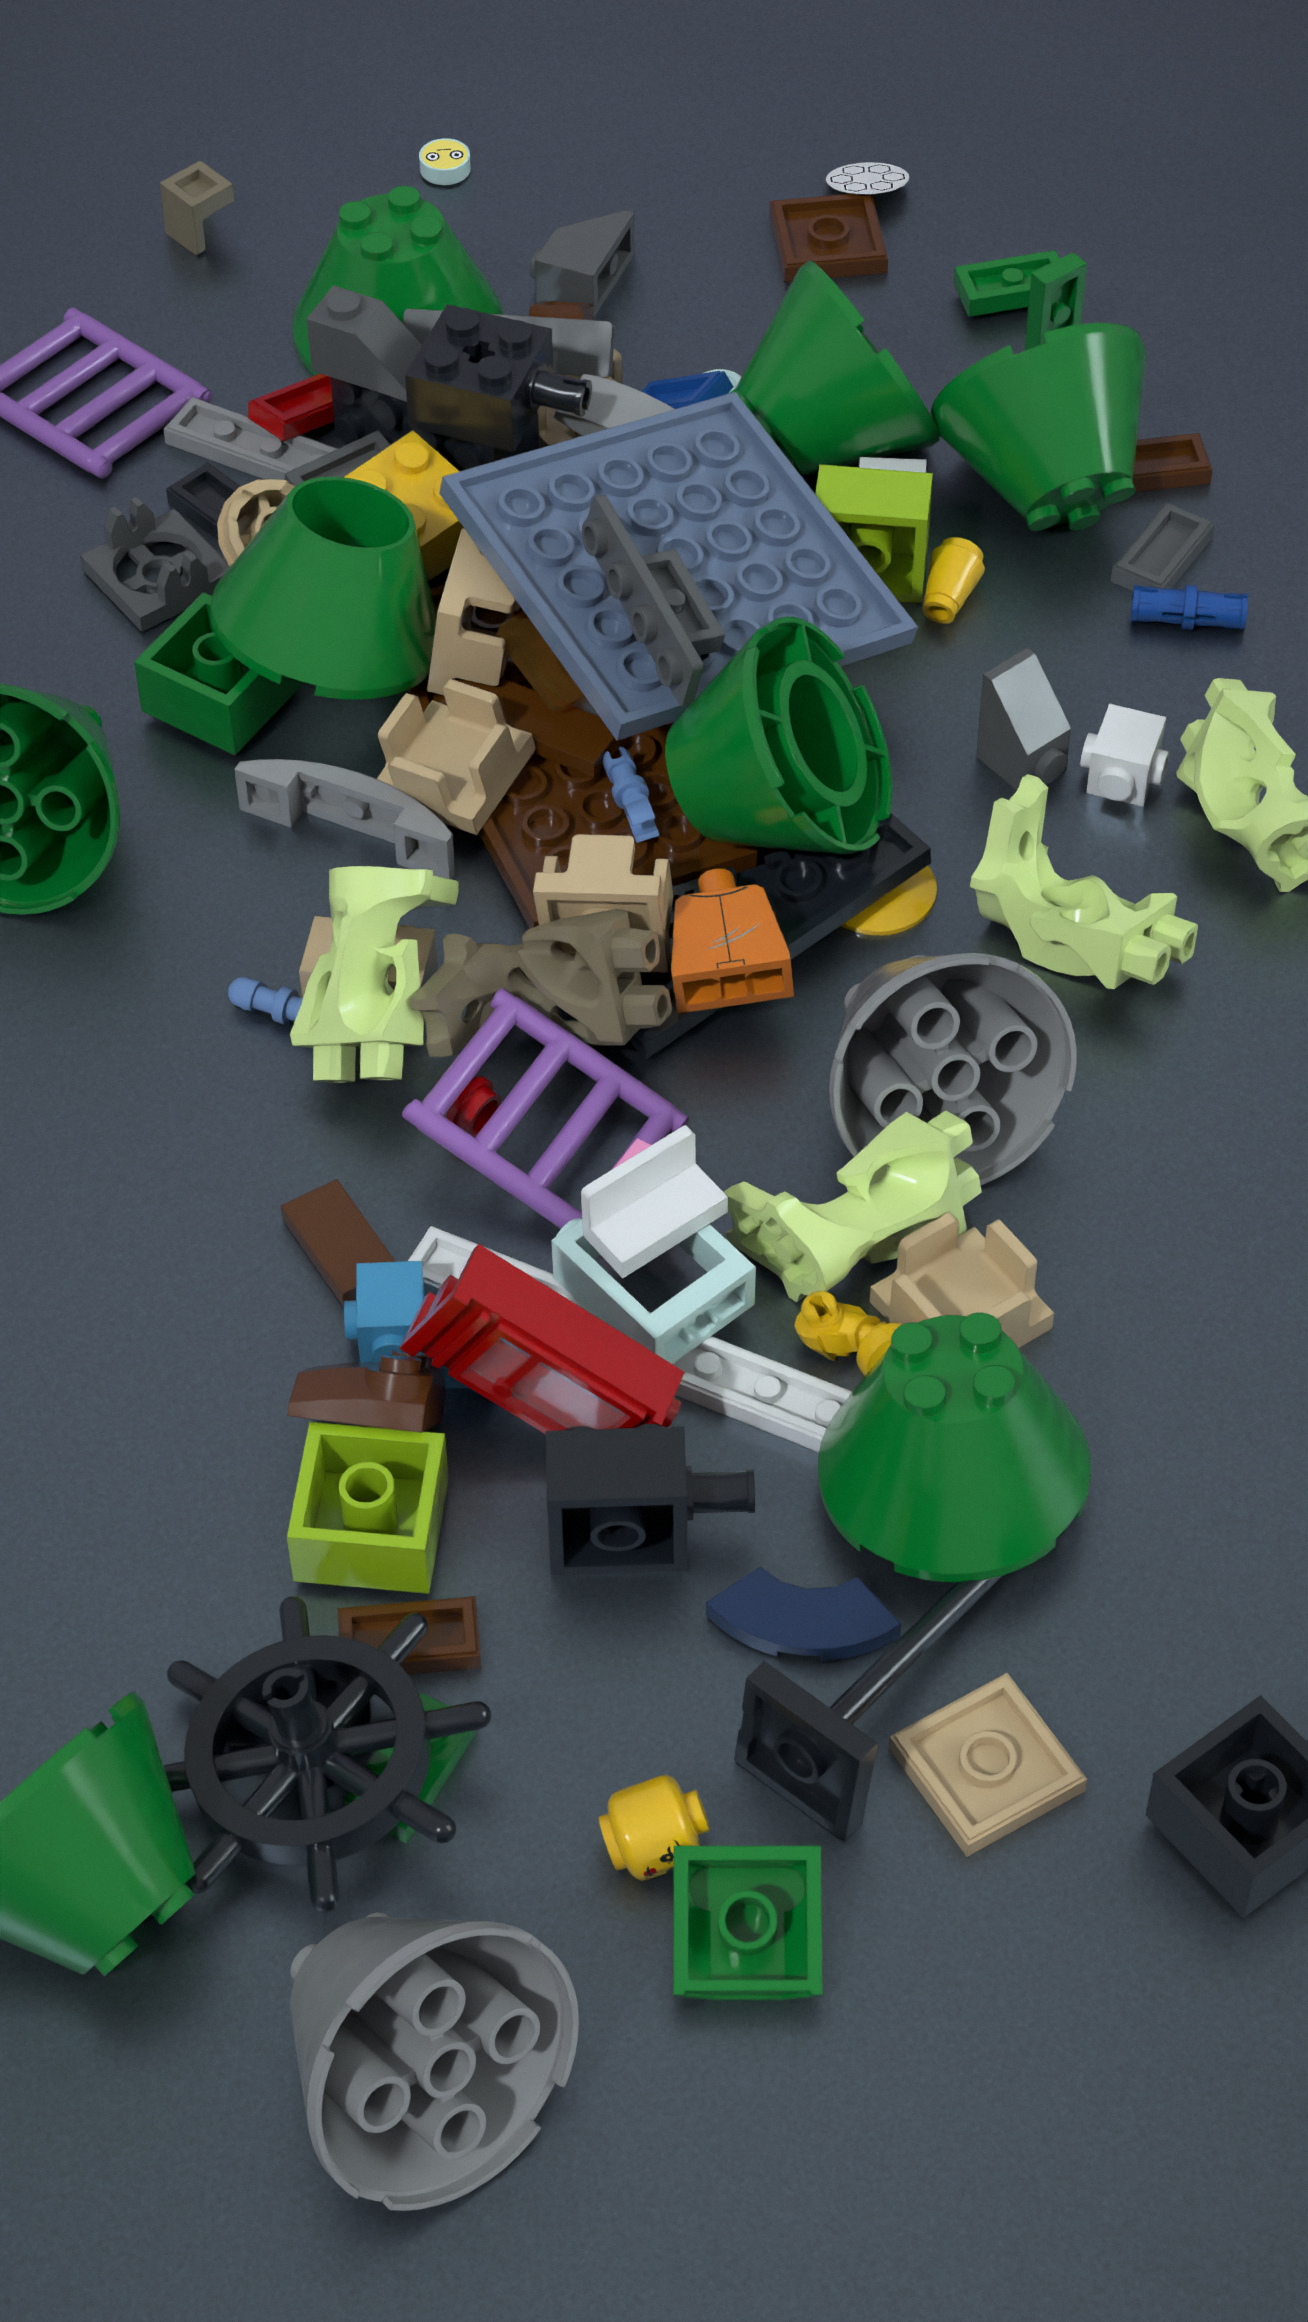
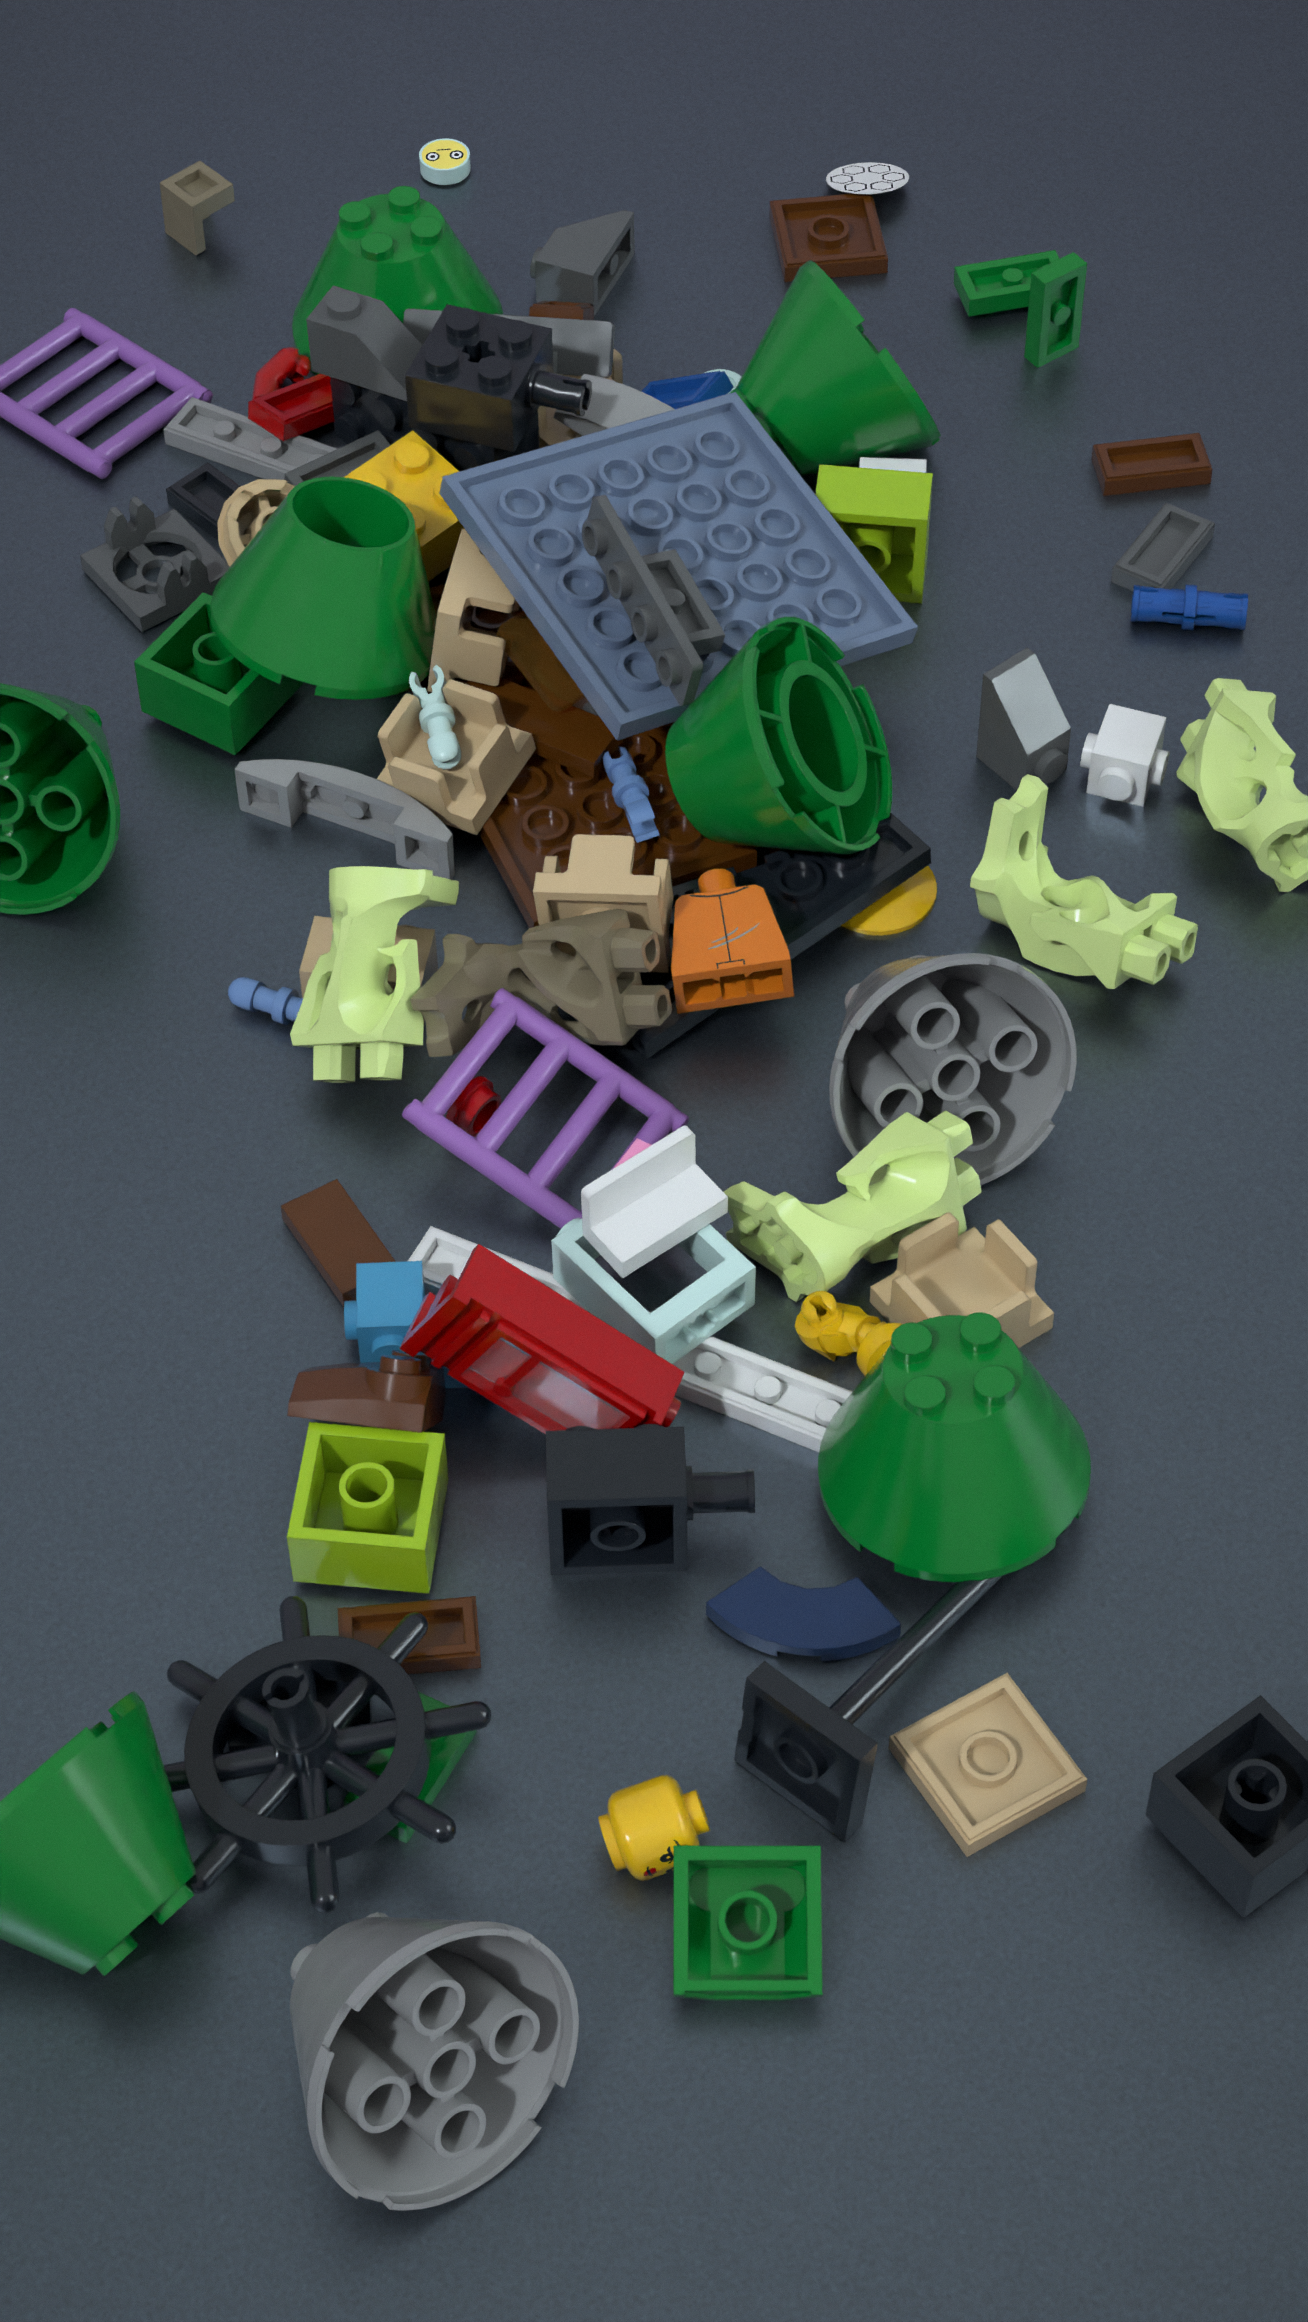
(283, 365): none -> red arm
(437, 720): none -> light aqua piece
(951, 578): yellow cone -> none
(1052, 422): green cone -> none

